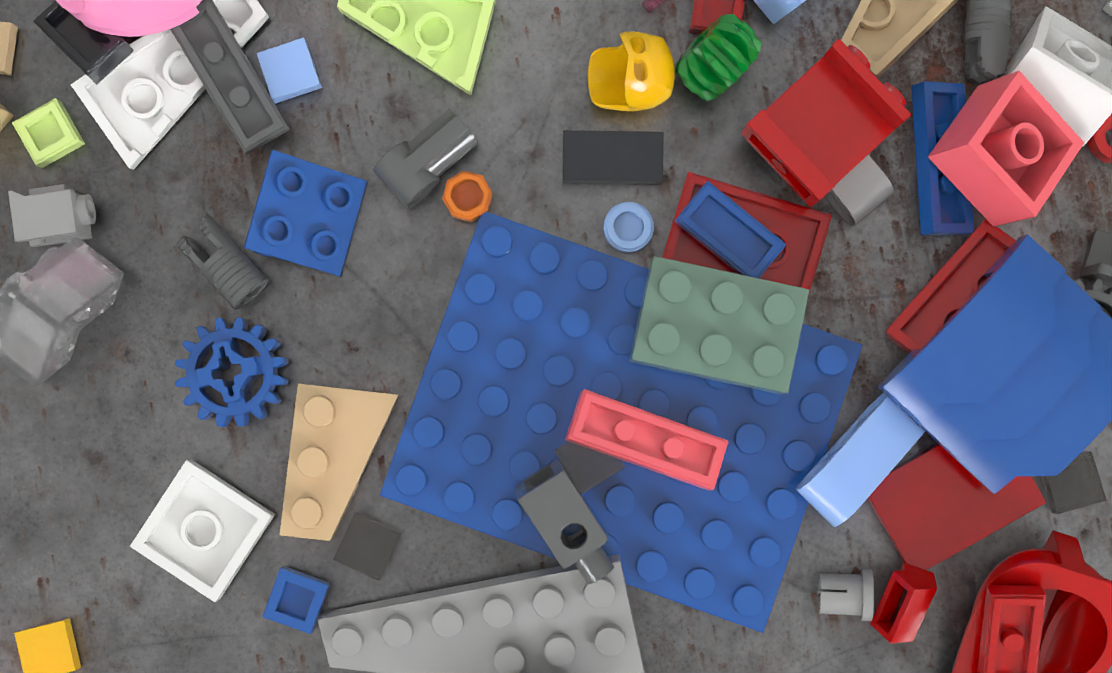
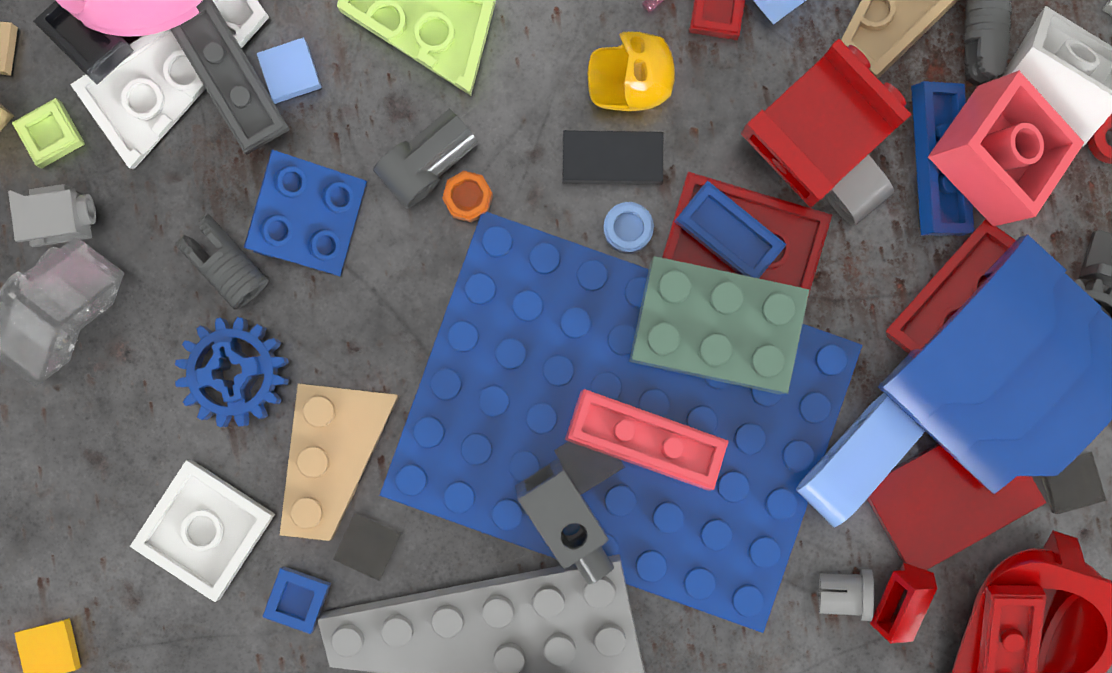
(718, 57): green gear -> none

